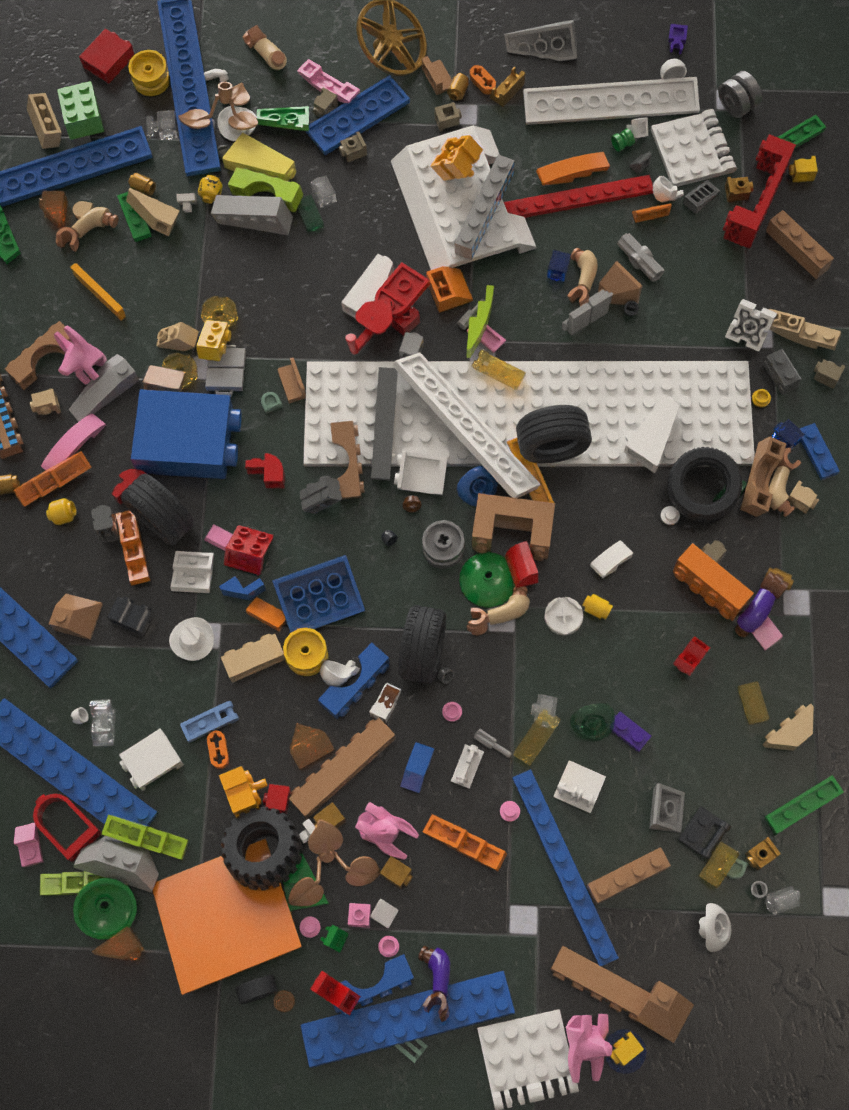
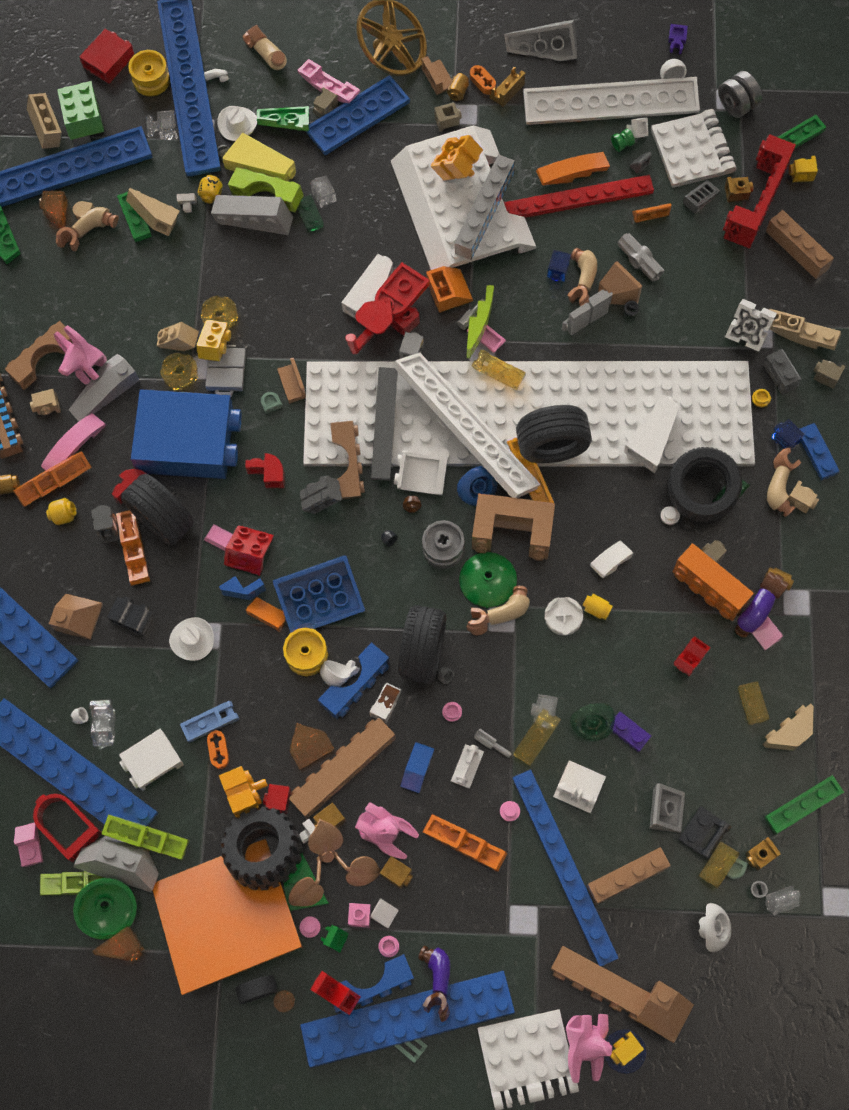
(98, 291): light orange tile -> none
(142, 184): pearl gold brick -> none
(163, 379): panel -> none
(192, 572): white slope -> none
(227, 95): medium nougat plant -> none
(253, 657): tan brick -> none
(353, 147): dark tan brick -> none
(521, 565): red brick -> none
(665, 191): white piece -> none
(757, 494): medium nougat arch -> none

